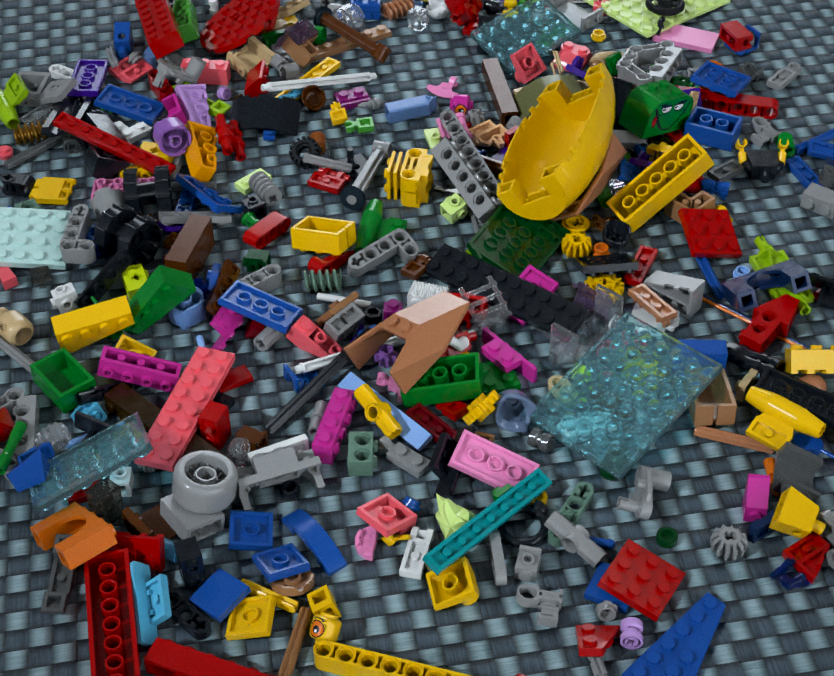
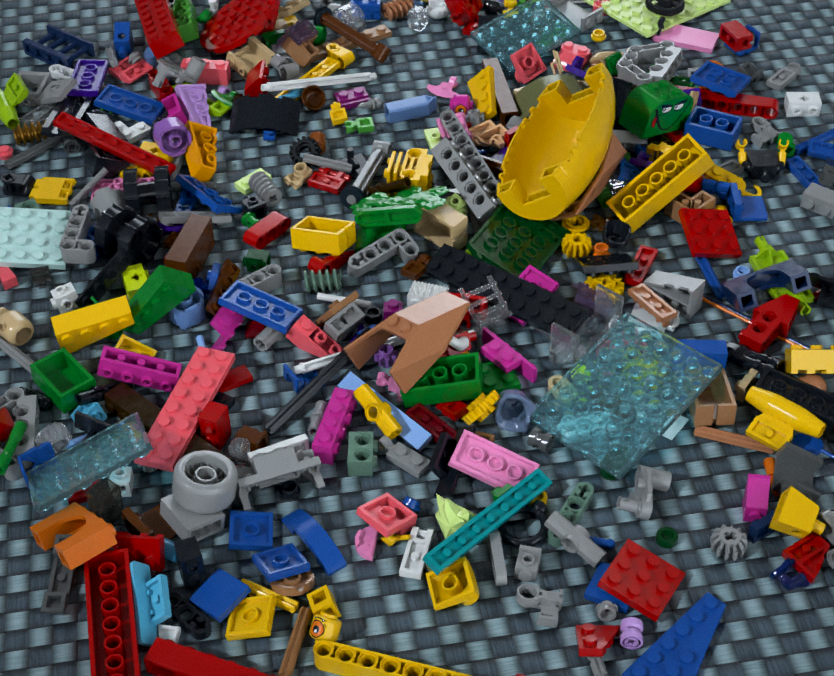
(29, 472): blue slope -> none
(44, 402): none -> black axle
(50, 56): none -> dark blue fence
(88, 187): none -> light grey bar
(169, 632): none -> white tile
(205, 16): none -> green plate
(224, 98): none -> green piece
(230, 137): red pin -> none
(299, 176): none -> tan plate
(341, 54): none -> yellow piece
(390, 187): none -> dark brown pin
(397, 209): none -> green plant
(443, 226): none -> tan piece
(483, 92): none -> yellow wing
(674, 429): none -> white sticker
(719, 174): none -> yellow plate
(745, 207): none -> blue bracket
(802, 104): none -> white brick

